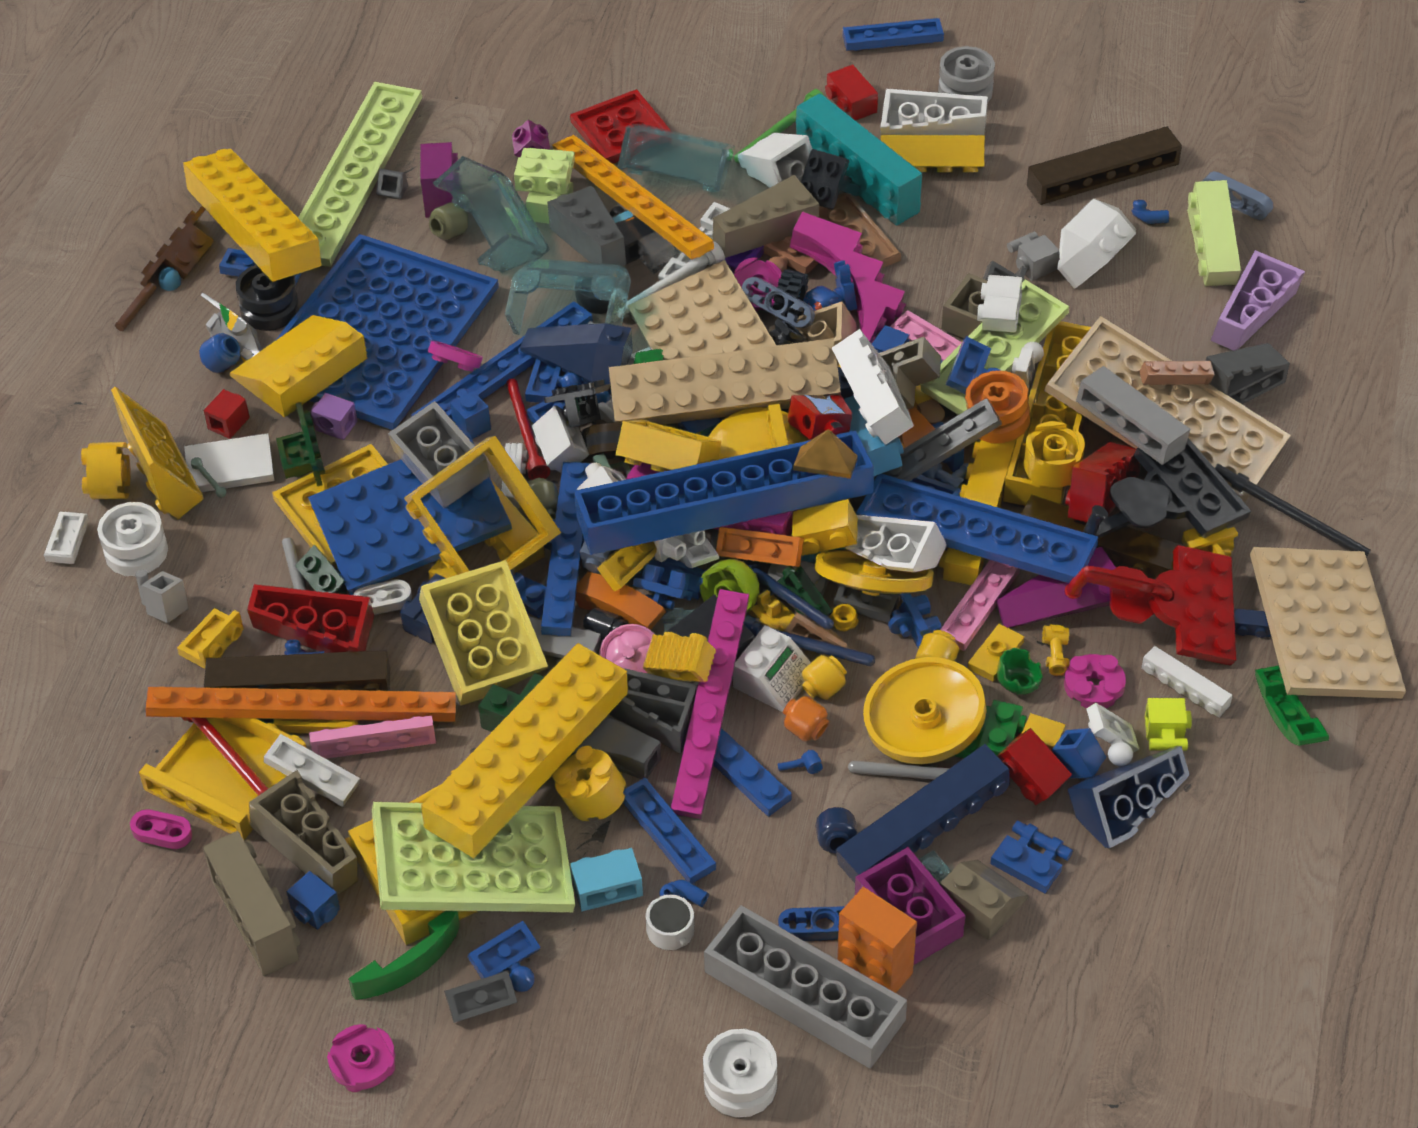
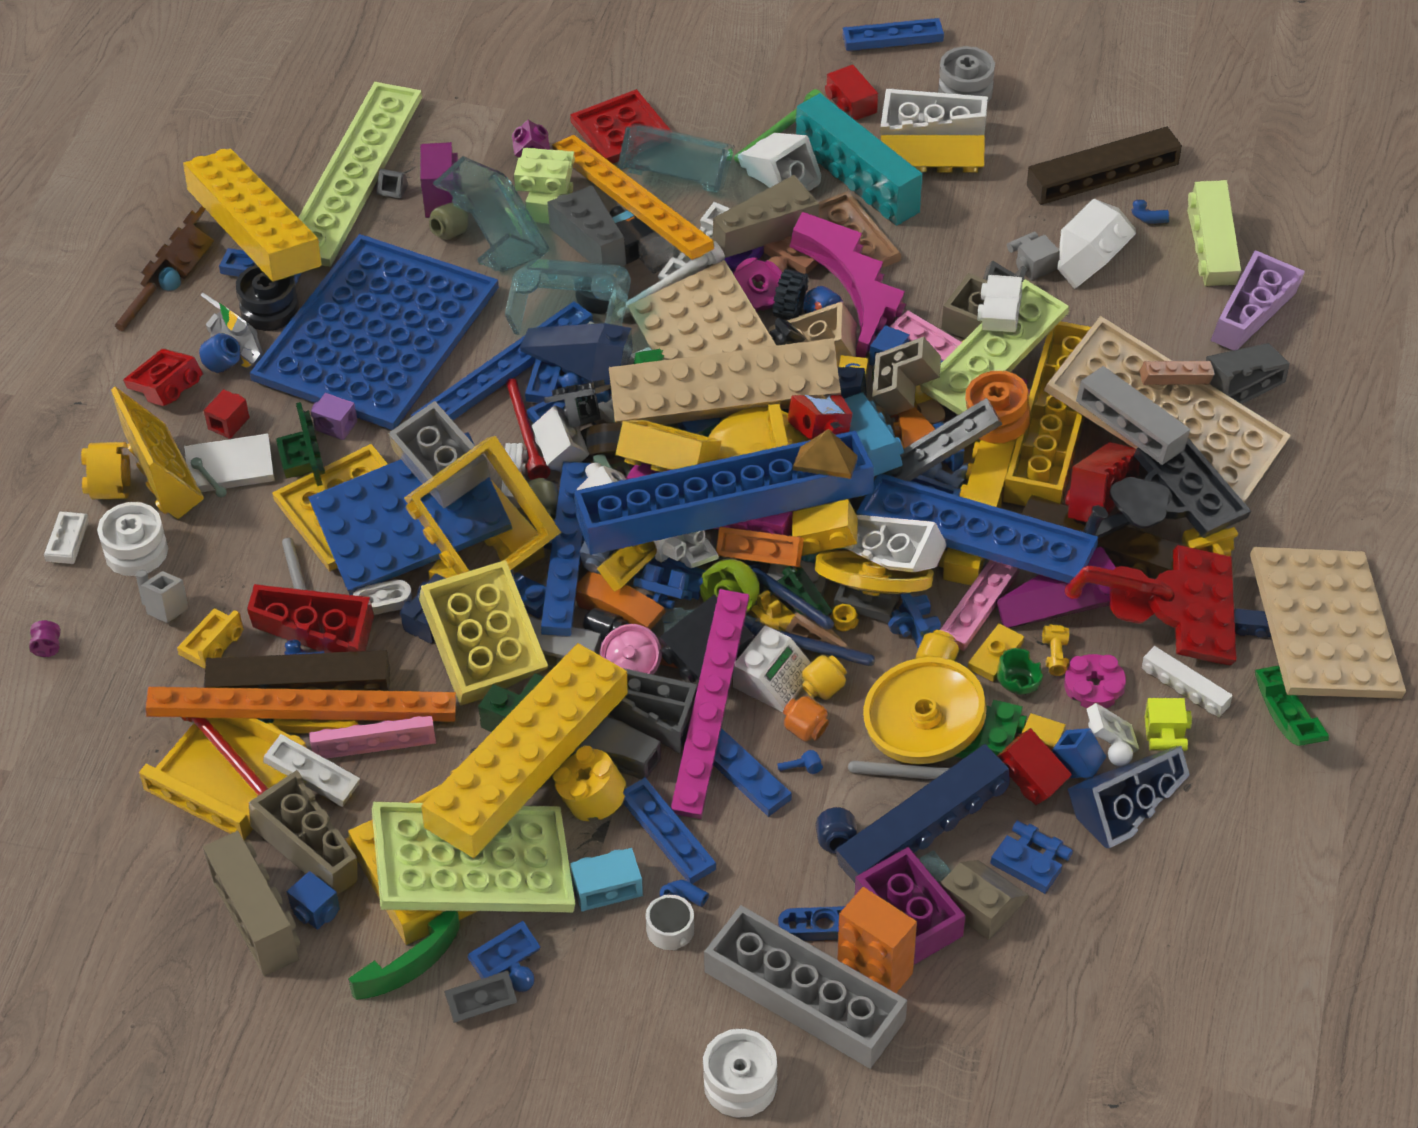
(44, 638): none -> magenta wheel
(163, 829): dark pink plate -> none
(164, 376): none -> red plate
(302, 363): yellow slope -> none
(320, 572): hinge -> none
(361, 1074): dark pink plate -> none
(443, 352): dark pink plate -> none
(471, 414): blue brick -> none
(680, 657): yellow brick -> none
(767, 305): sand blue beam -> none
(826, 177): black bracket -> none
(845, 287): blue plate -> none
(873, 387): white wedge -> none
(968, 364): blue plate -> none
(1025, 364): white plate -> none
(1052, 454): yellow brick -> none
(1241, 483): black bar -> none
(1253, 202): sand blue beam -> none

